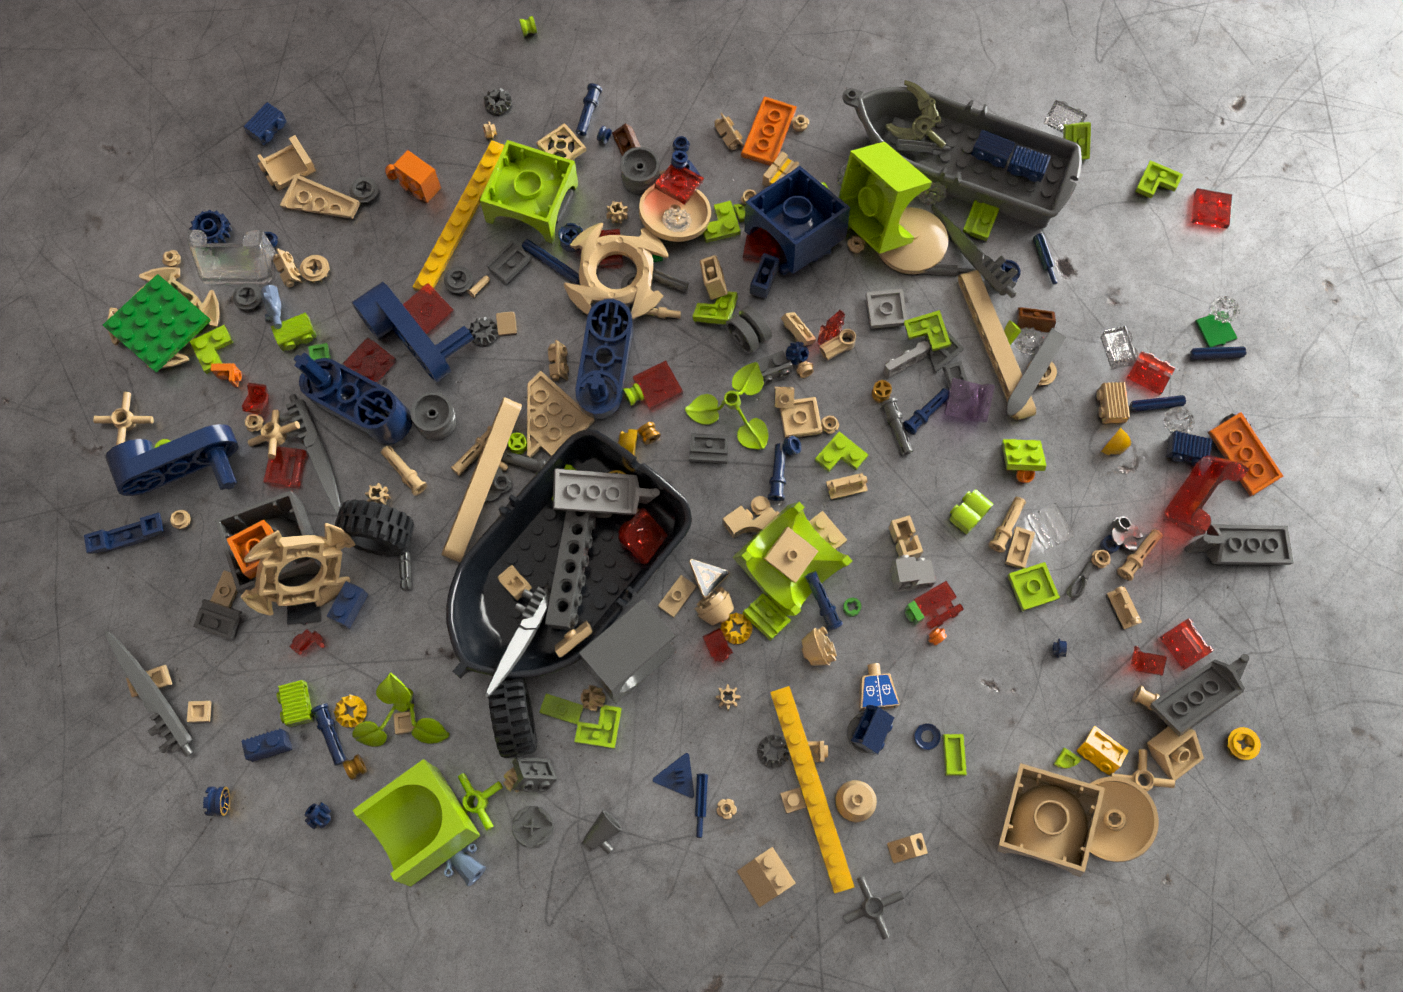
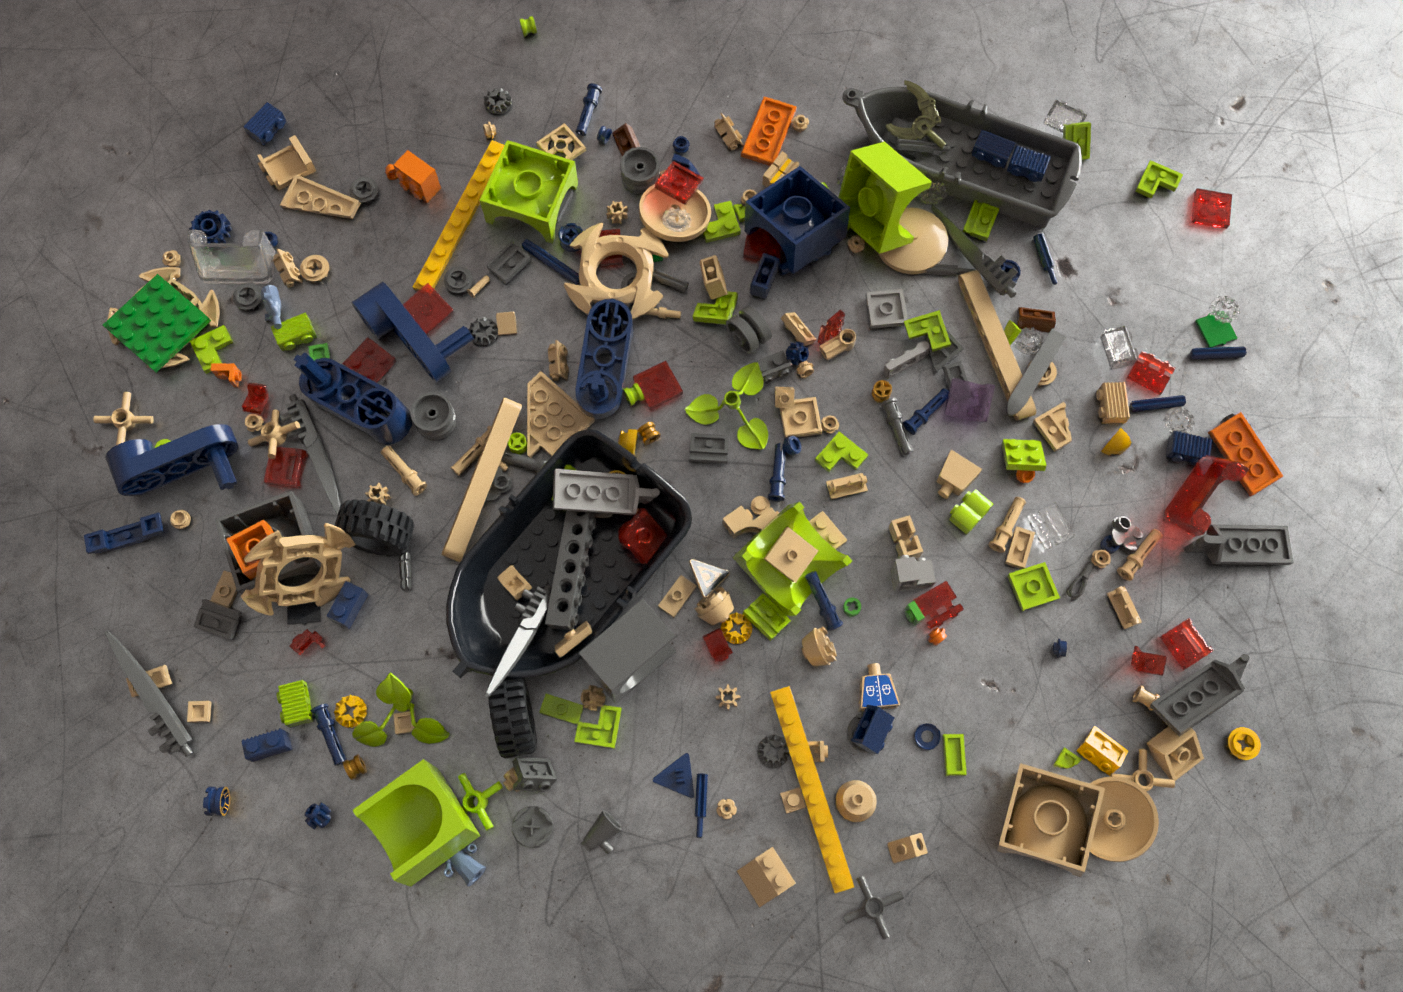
(679, 163): dark blue bush -> none
(956, 475): none -> tan torso
(1054, 427): none -> tan wing

